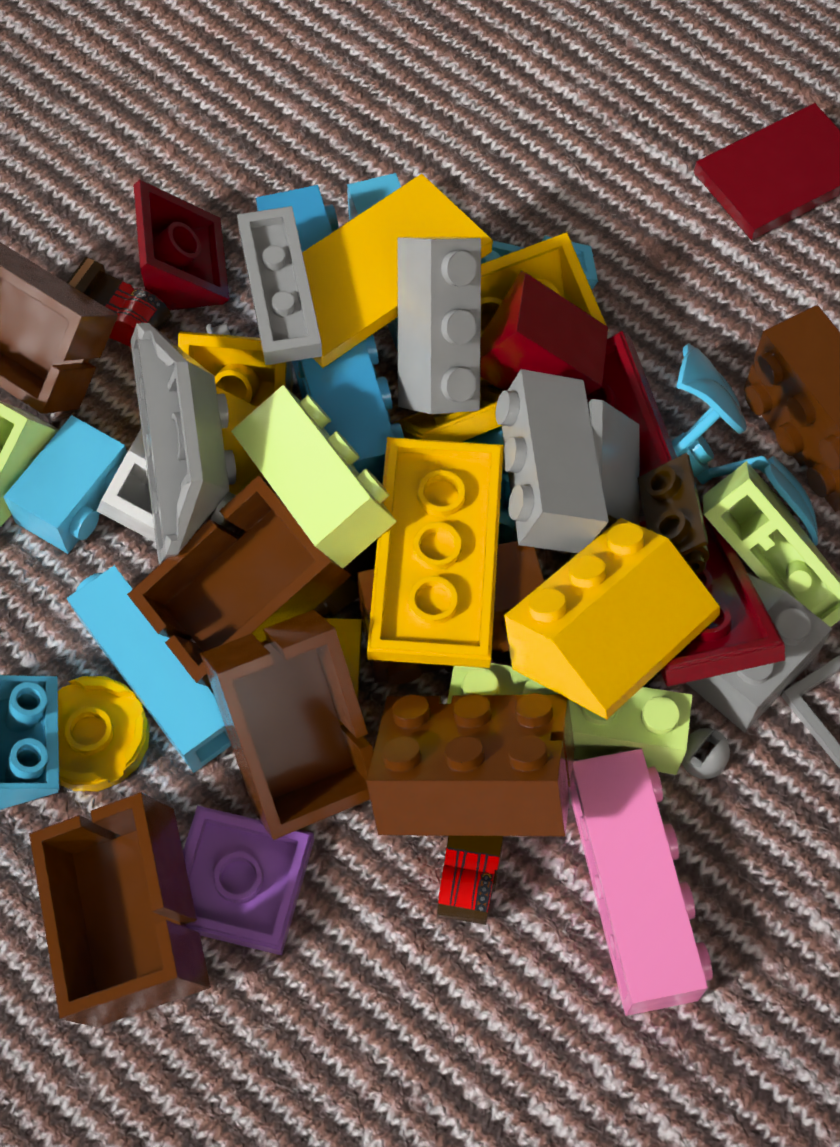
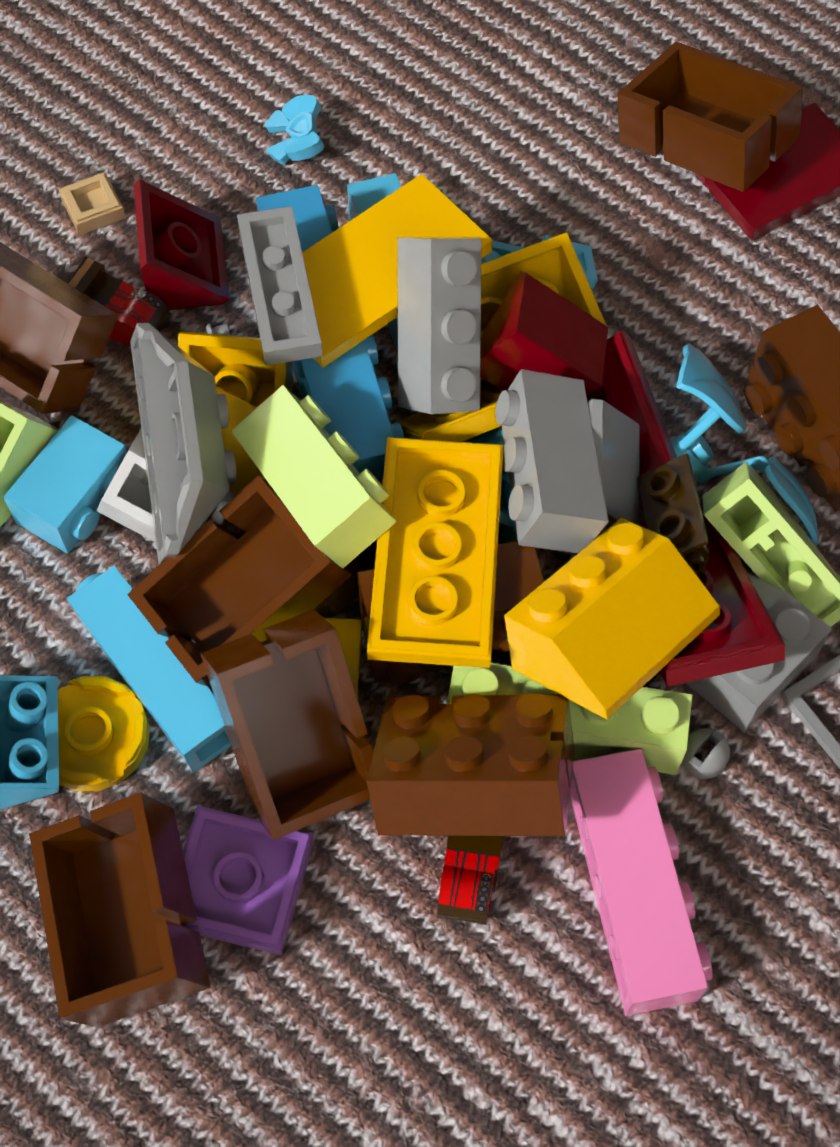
(92, 203): none -> tan tile
(299, 122): none -> medium azure piece
(710, 115): none -> reddish brown piece

